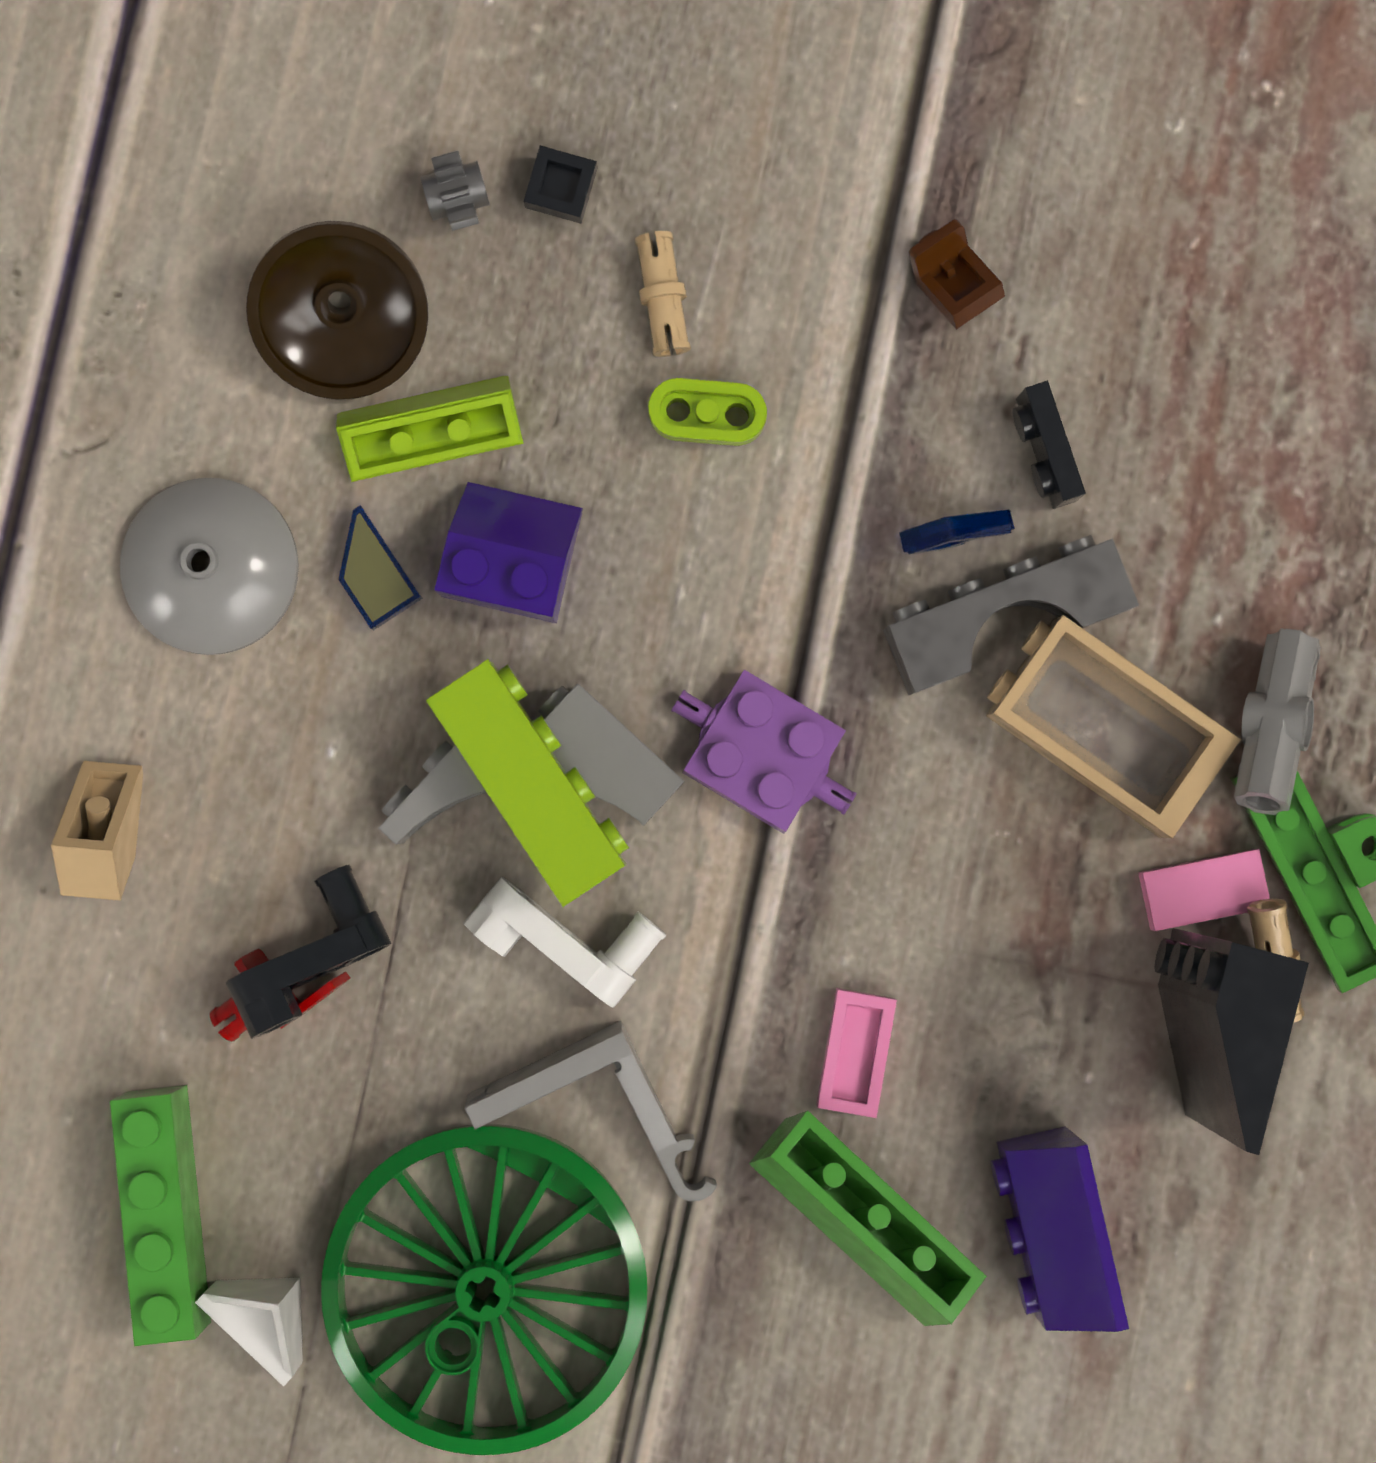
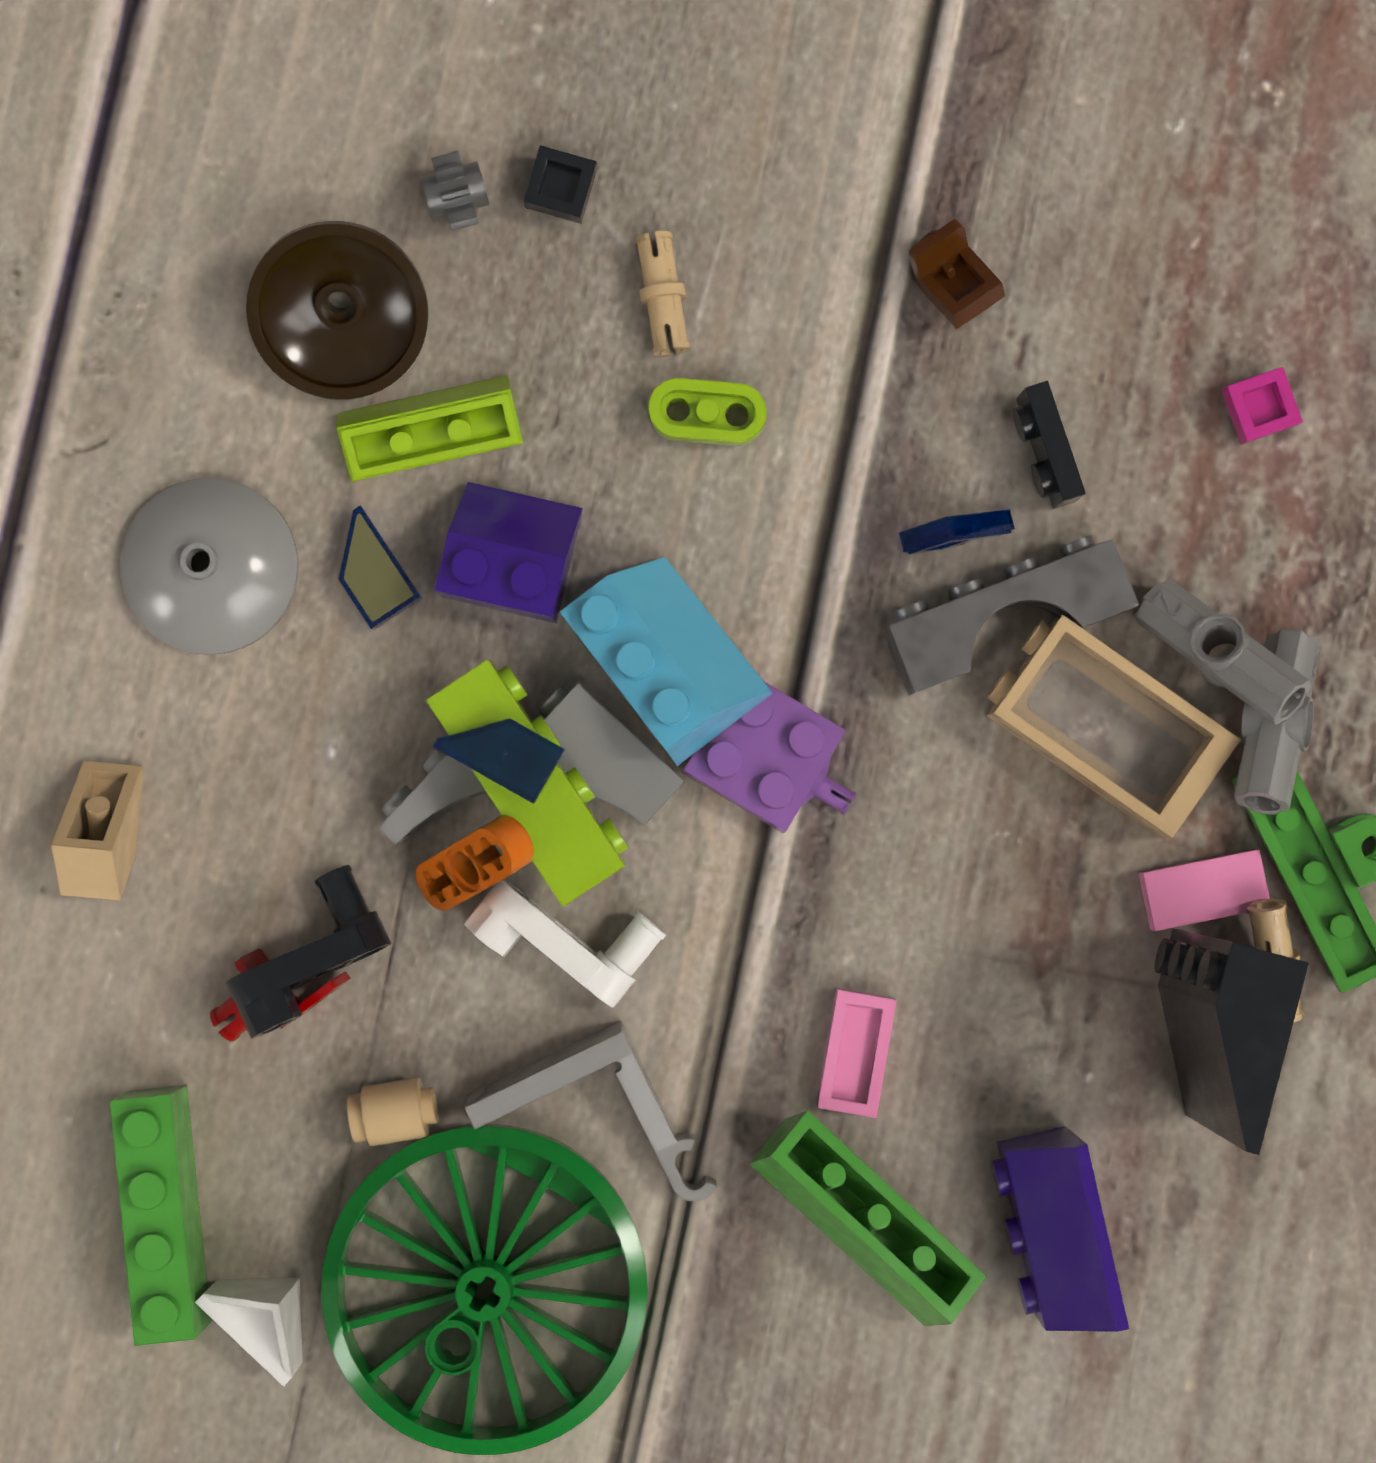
(392, 1112): none -> tan brick
(479, 849): none -> orange beam
(506, 755): none -> tile
(666, 655): none -> medium azure slope
(1247, 672): none -> light grey piece
(1262, 406): none -> dark pink plate

